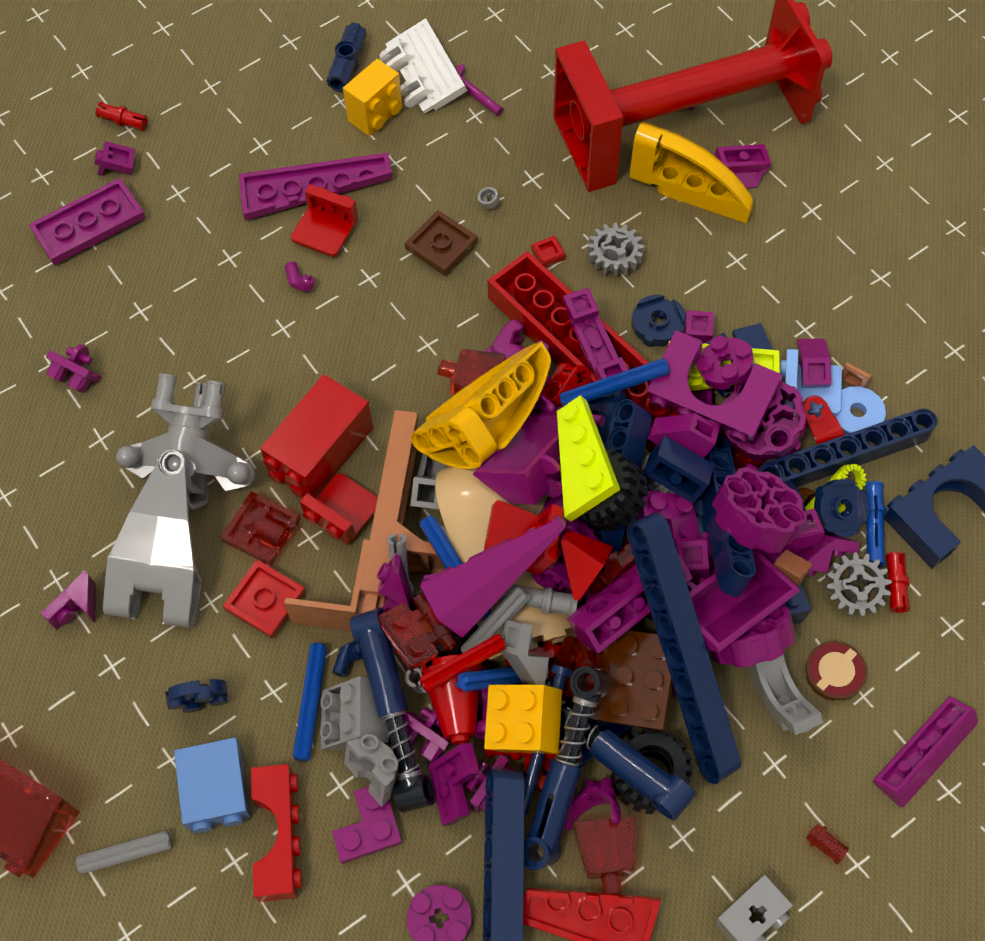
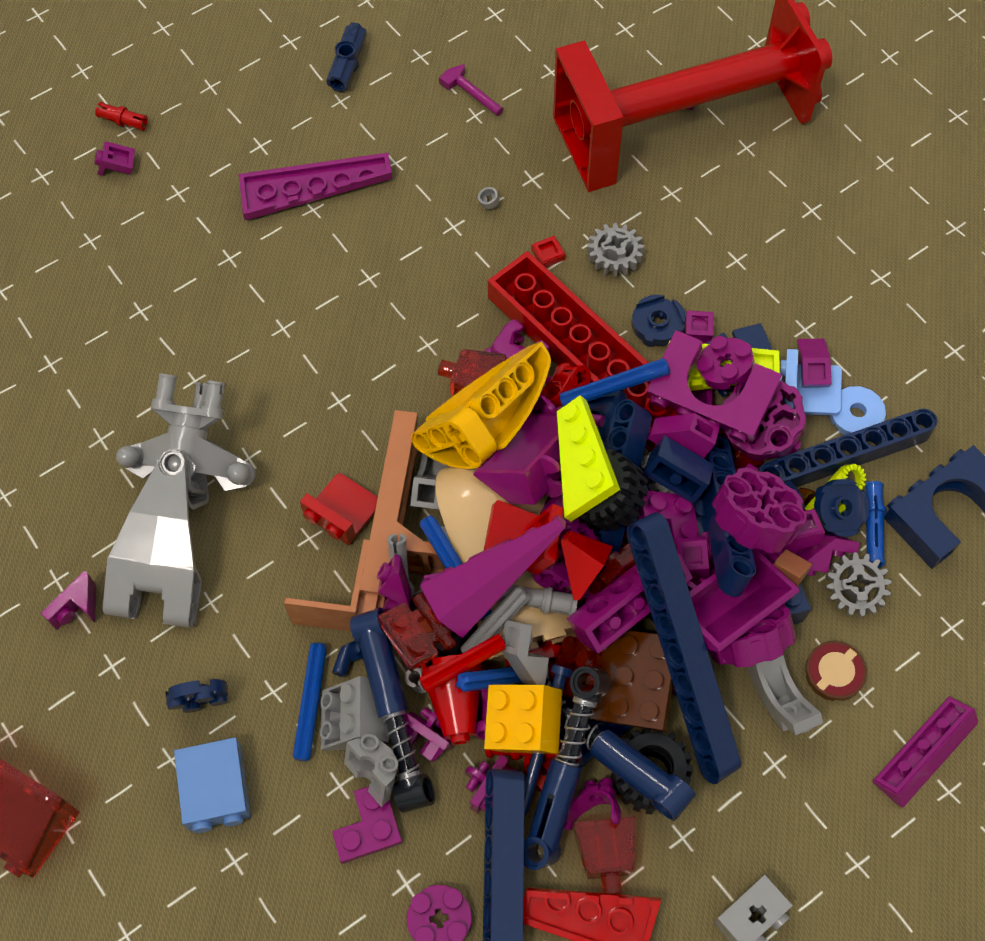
(78, 357): magenta hips -> none
(87, 221): magenta plate -> none
(123, 852): light grey axle -> none
(260, 528): clear red plate -> none
(261, 598): red plate -> none
(276, 873): red arch -> none
(298, 281): magenta arm -> none
(317, 437): red brick -> none
(325, 221): red bracket -> none
(373, 97): yellow brick -> none
(425, 67): white hinge -> none
(441, 242): reddish brown plate -> none
(447, 778): magenta plate -> none
(592, 335): magenta slope -> none
(687, 173): yellow panel -> none
(746, 162): magenta slope -> none
(822, 426): red piece -> none
(827, 843): clear red pin -> none
(855, 376): nougat slope -> none
(899, 584): red pin -> none

